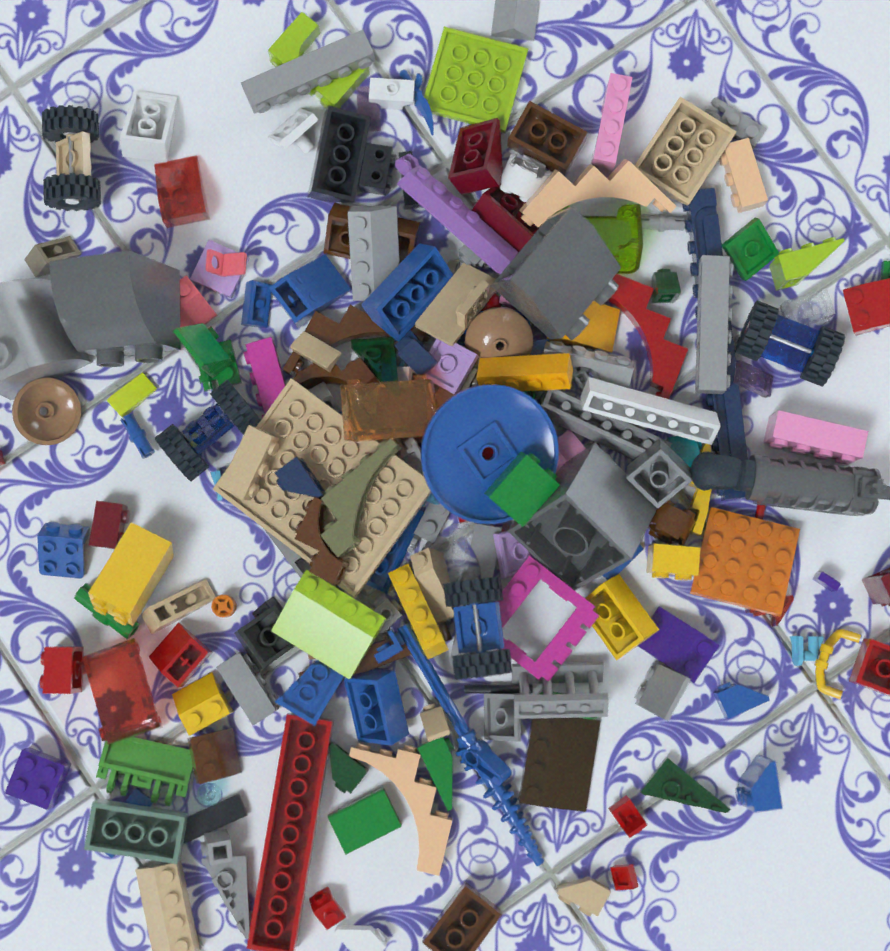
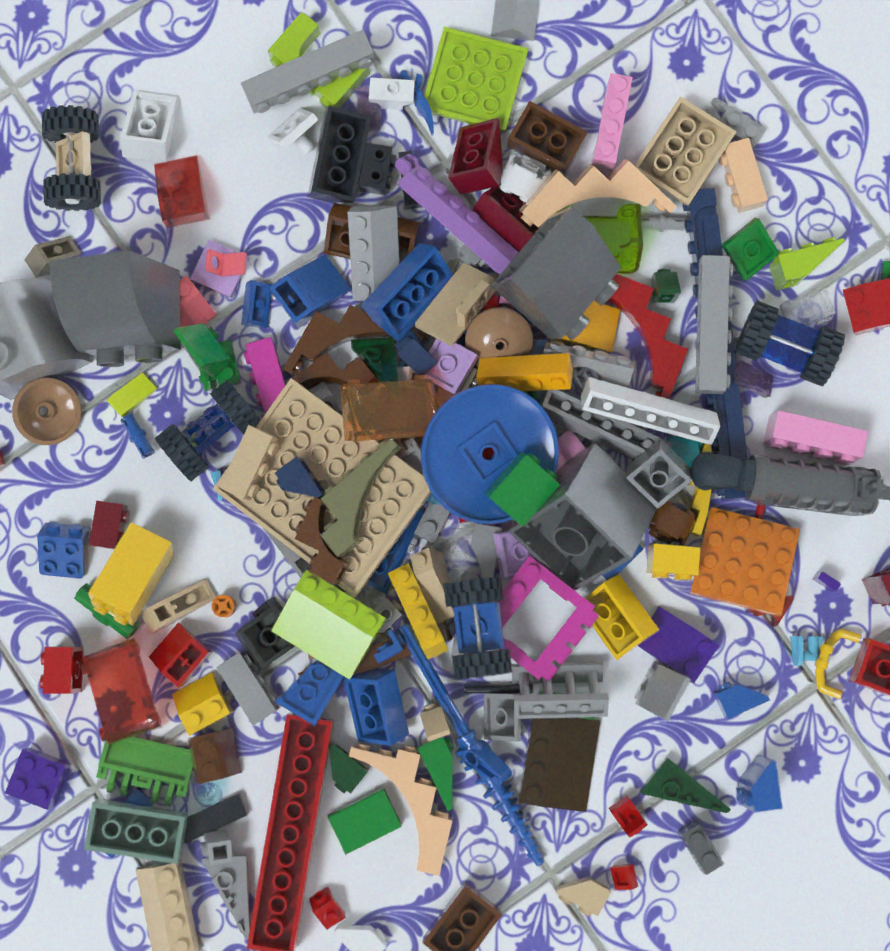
(316, 351): tan slope -> none
(700, 847): none -> dark grey brick

